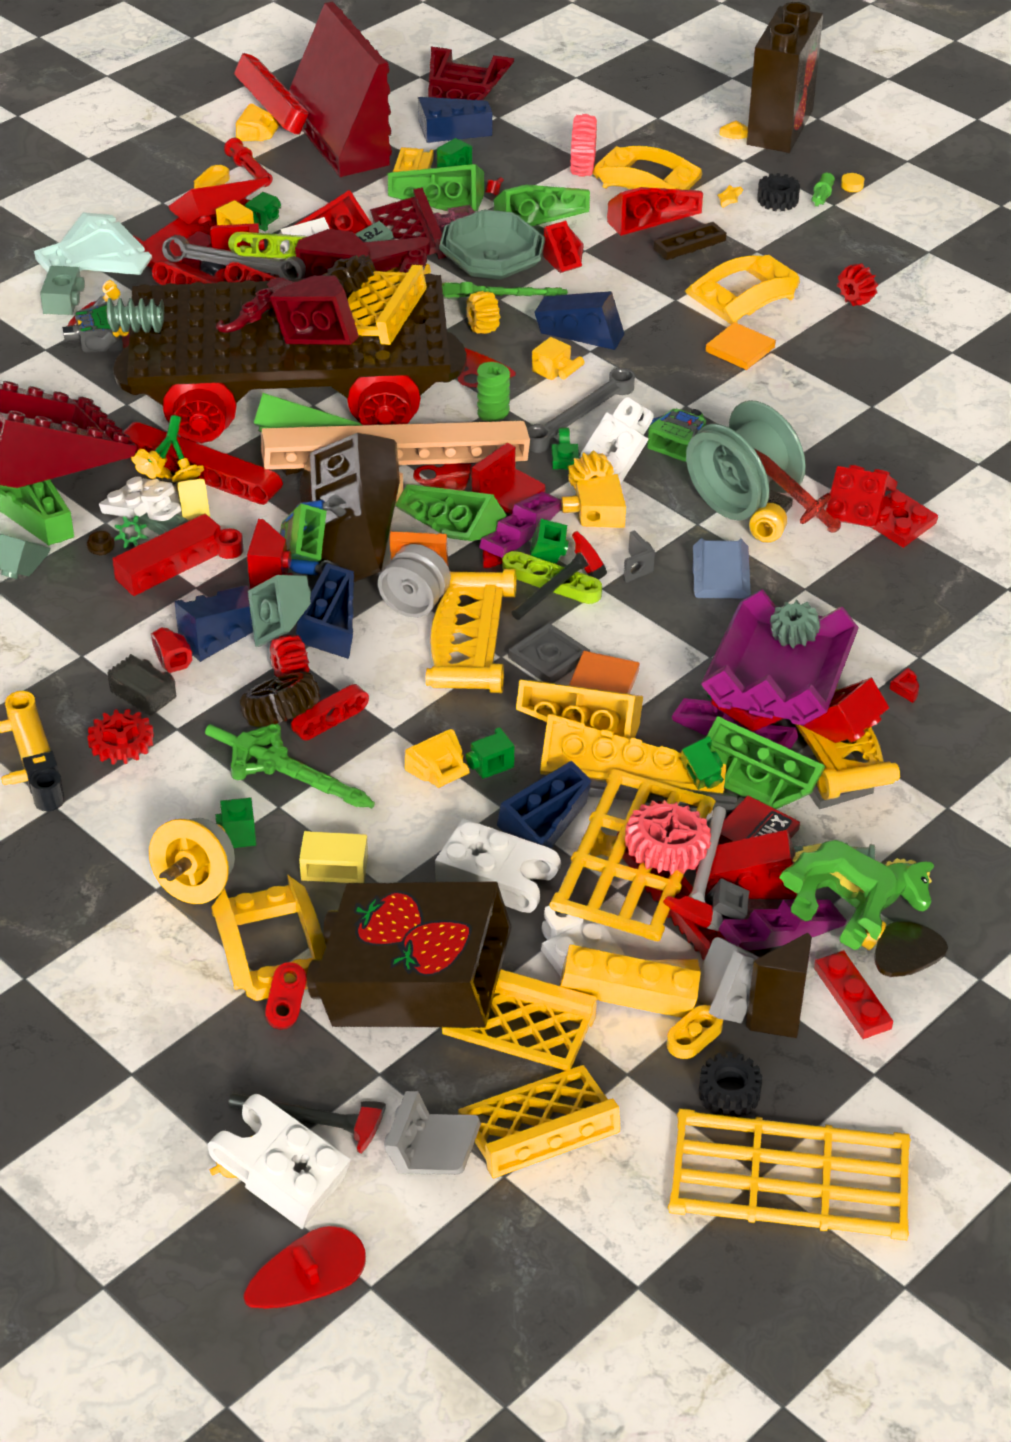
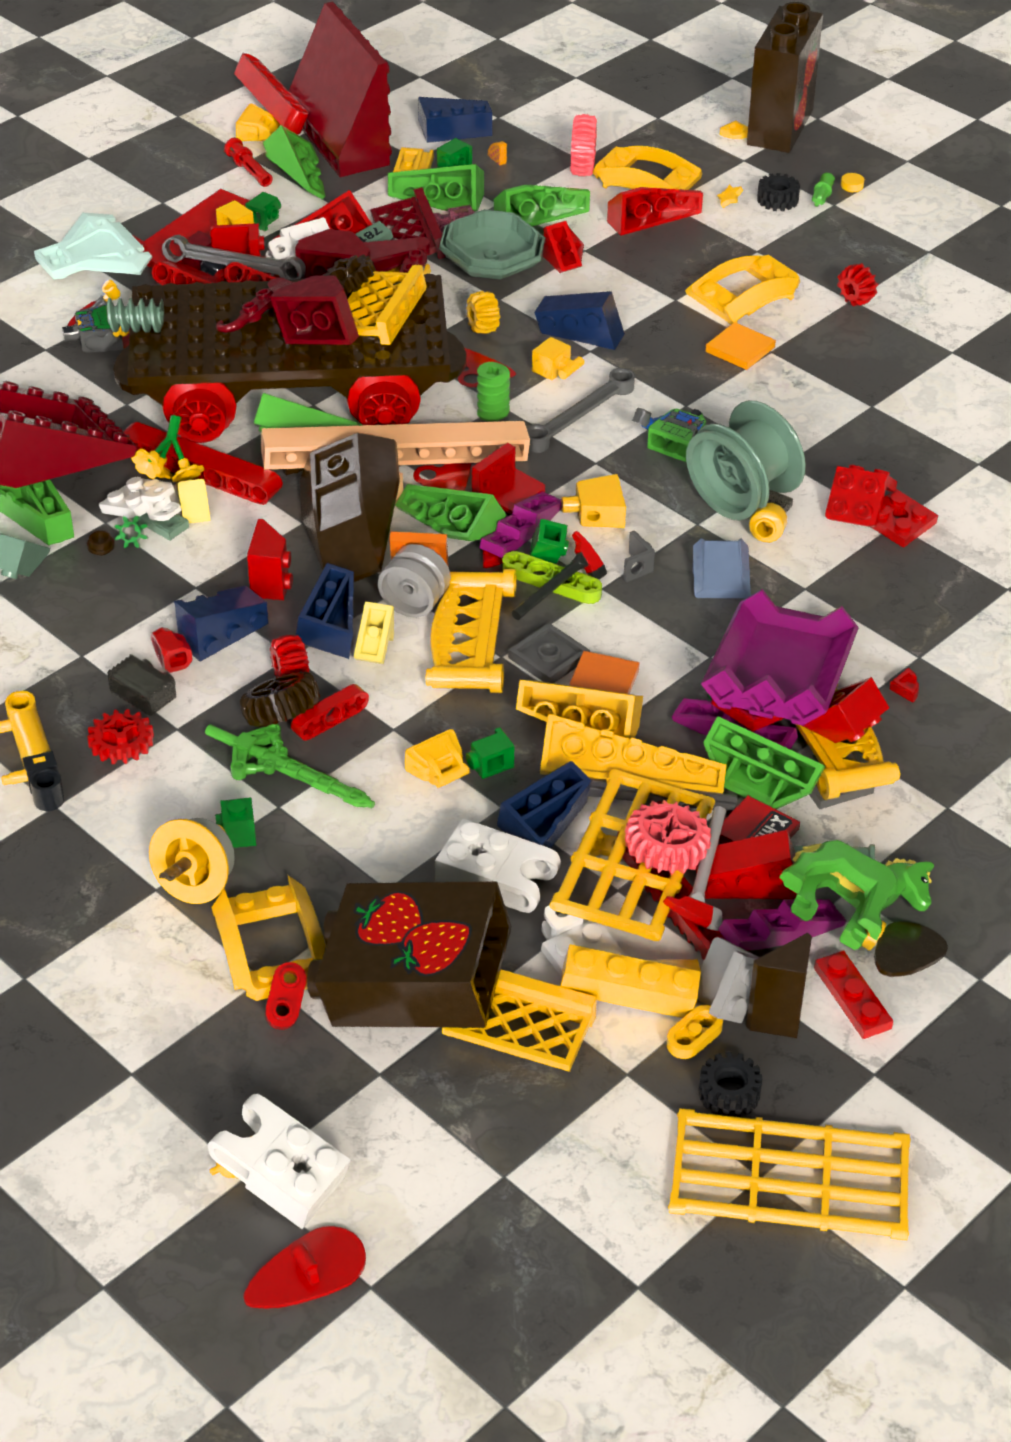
(62, 290): sand green brick -> none
(175, 553): red hinge -> none
(200, 204): red wedge -> none
(212, 176): yellow tile -> none
(273, 248): lime beam -> none
(277, 606): sand green slope -> none
(296, 158): none -> bright green wedge
(305, 534): bright green torso -> none
(333, 857): light yellow piece -> none
(361, 1125): pearl dark grey piece -> none
(375, 632): none -> light yellow slope
(429, 1141): light grey bracket -> none
(461, 80): dark red wedge -> none
(464, 289): bright green bar -> none
(494, 186): red hand -> none
(498, 152): none -> light orange tile
(547, 1136): yellow fence -> none
(564, 452): green plate -> none
(589, 467): yellow gear -> none
(623, 430): white plate -> none
(689, 240): dark brown plate -> none
(702, 764): green brick -> none
(728, 900): dark grey panel -> none
(795, 624): sand green gear -> none
(812, 506): clear red sword -> none

